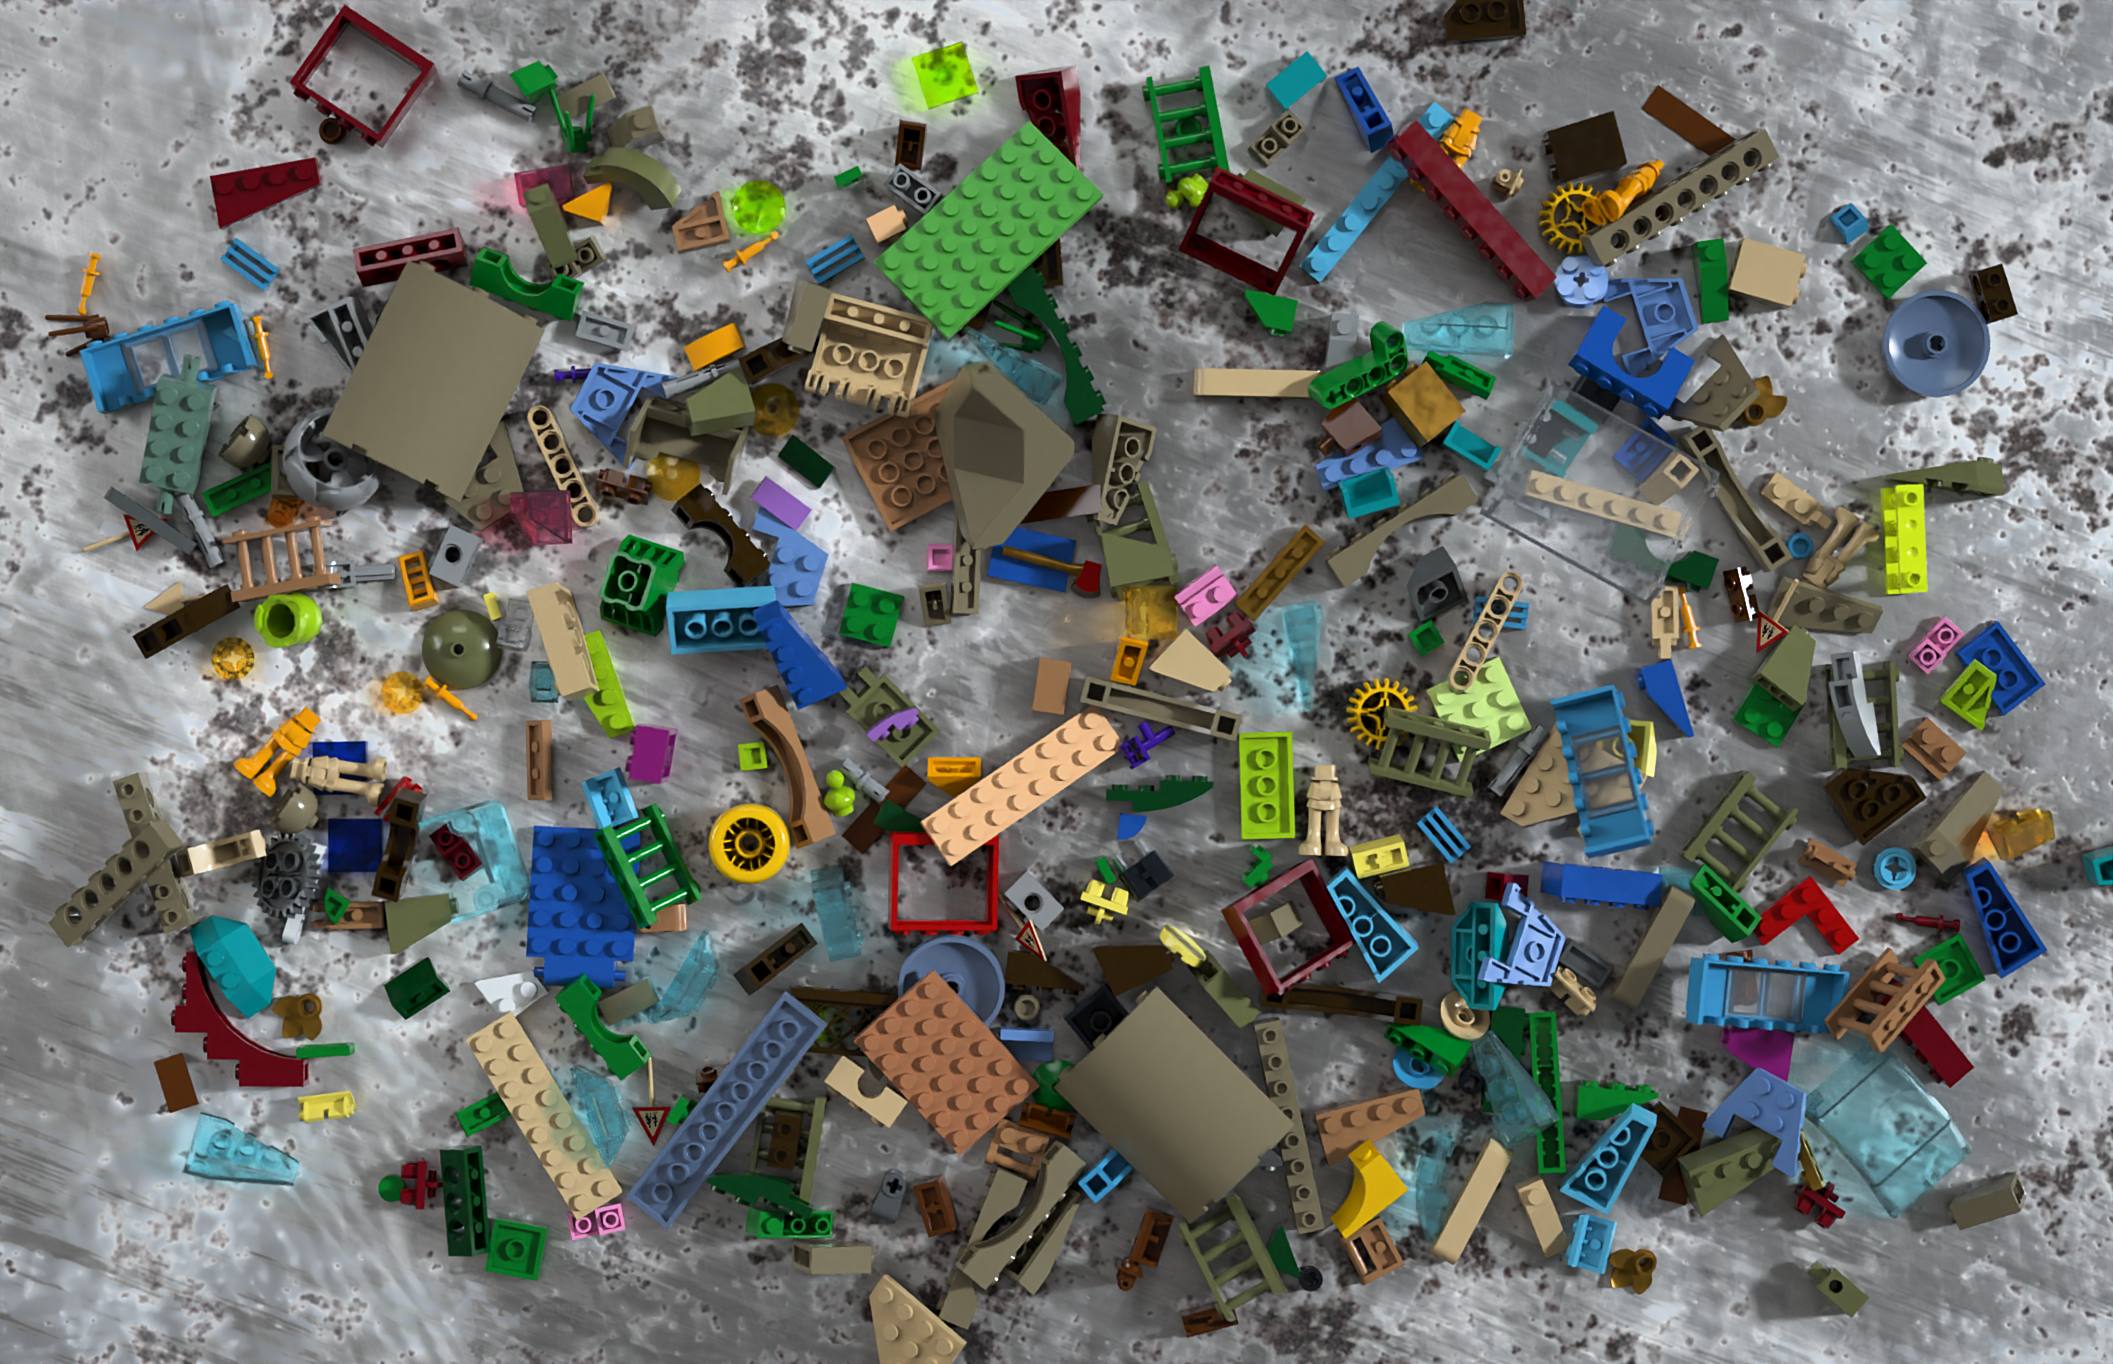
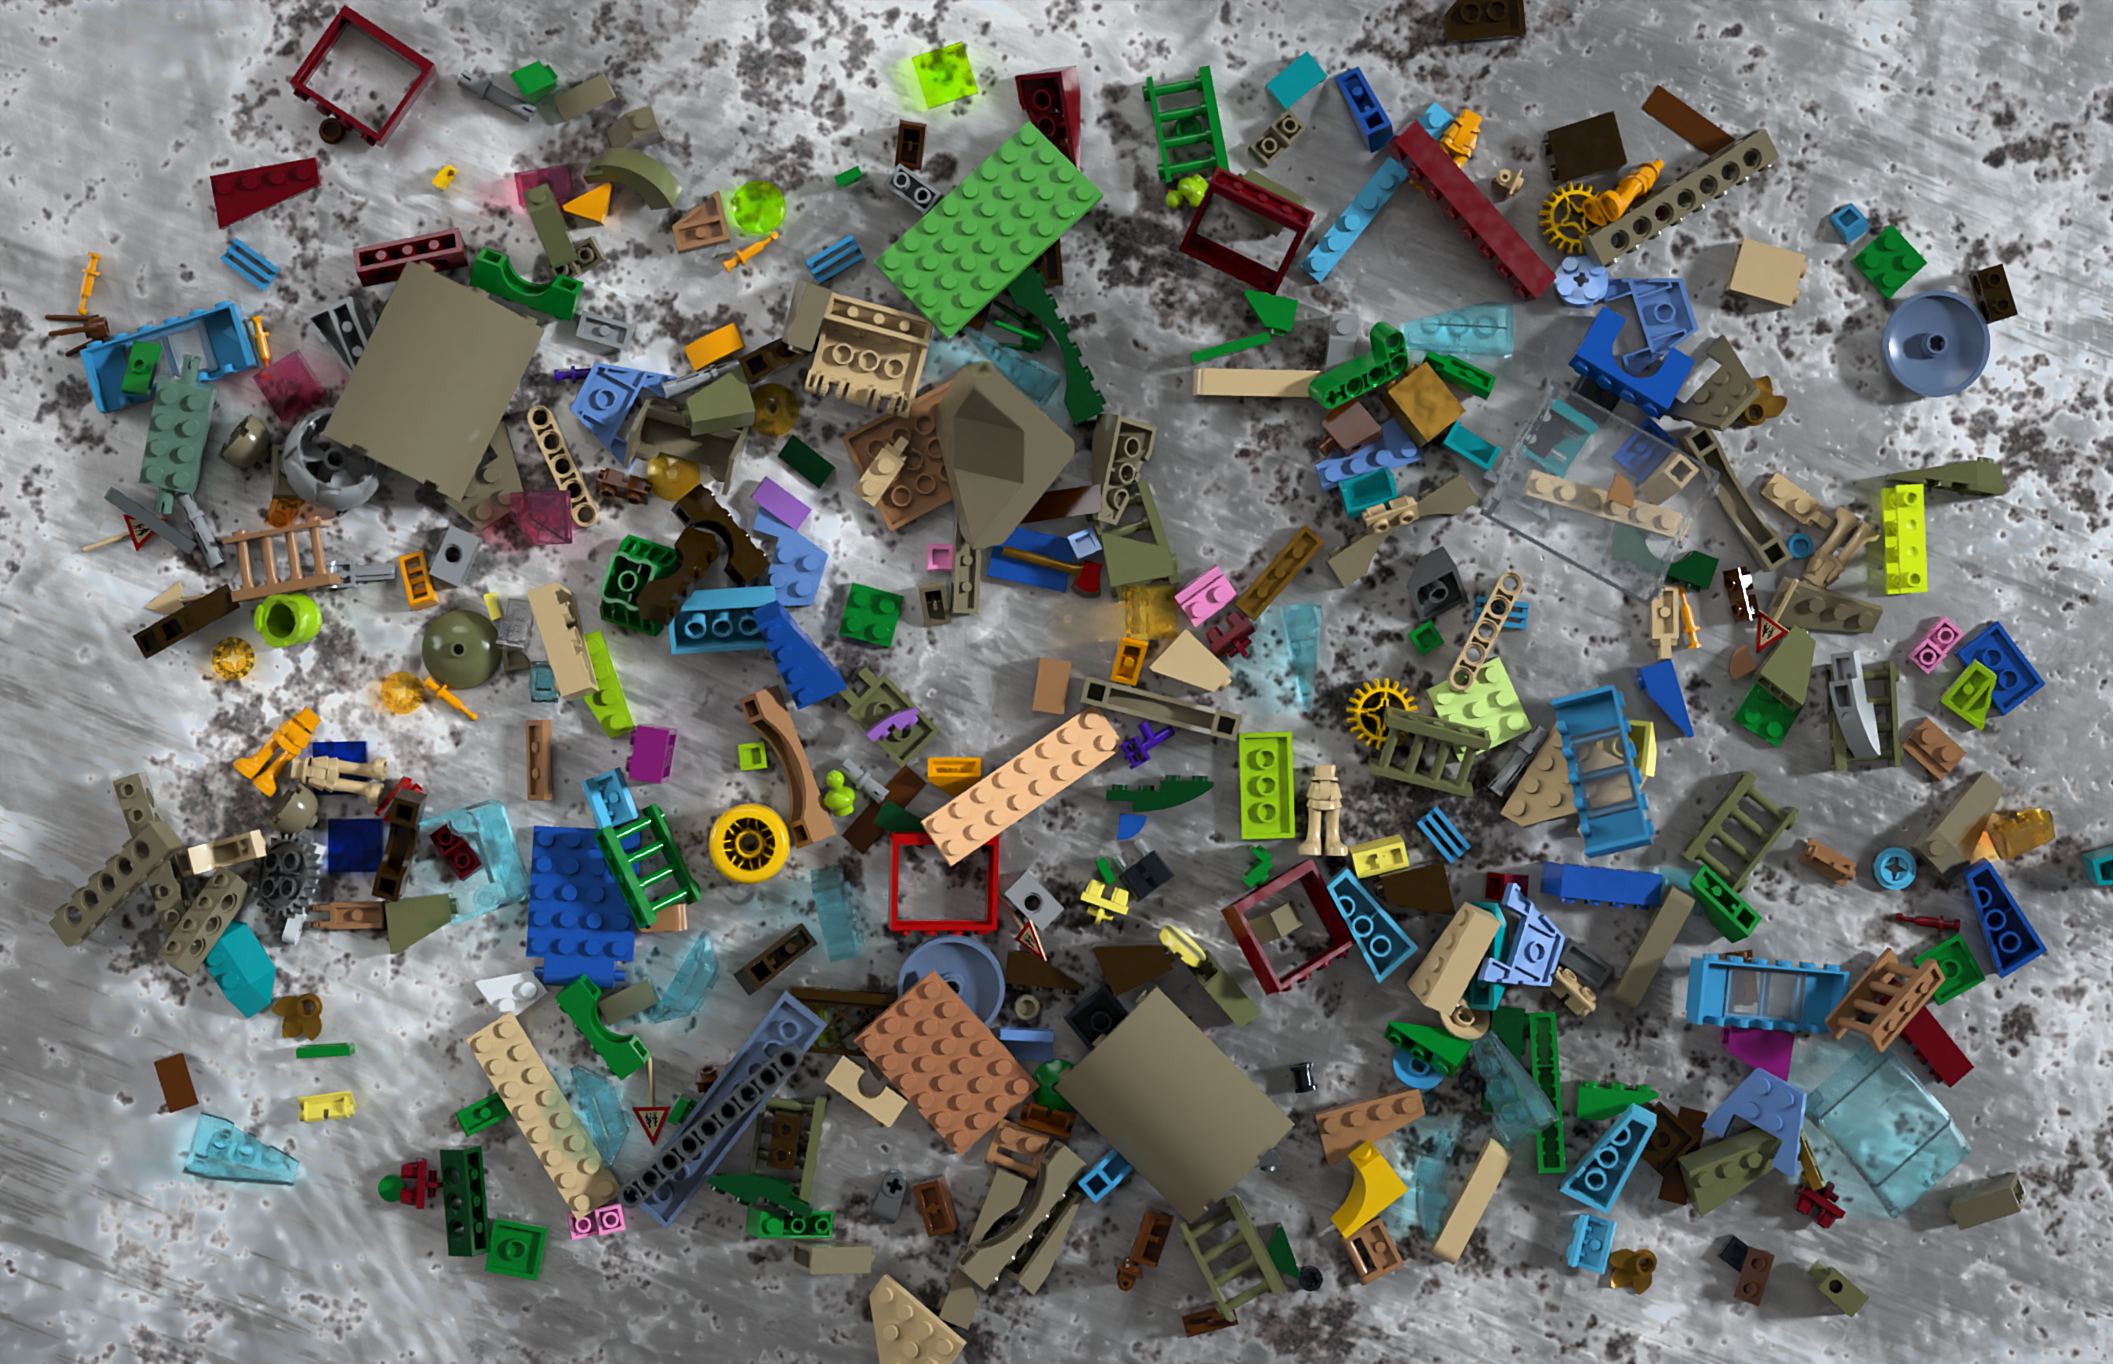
(141, 368): none -> green plate
(205, 921): none -> dark tan brick
(224, 1041): dark red arch -> none
(239, 490): green plate -> none
(290, 385): none -> clear pink slope
(335, 905): green tile -> none
(416, 988): dark green panel -> none
(445, 177): none -> yellow tile
(515, 661): none -> dark tan tile
(574, 137): green plant -> none
(664, 598): none -> dark brown arch
(701, 1134): none -> dark grey beam
(882, 472): none -> tan hinge
(888, 225): light nougat brick -> none
(1085, 544): none -> light blue tile
(1230, 348): none -> green tile
(1293, 1145): dark tan brick -> none
(1304, 1077): none -> black bush
(1347, 1001): dark brown arch -> none
(1402, 512): none -> tan hinge
(1454, 959): none -> tan wedge
(1542, 1215): tan slope -> none
(1621, 492): none -> medium nougat tile
(1711, 280): green slope -> none
(1734, 1253): none -> black tile
(1741, 663): none -> medium nougat tile
(1754, 1275): none -> reddish brown hinge
(1807, 900): red plate -> none
(1871, 799): dark brown plate -> none

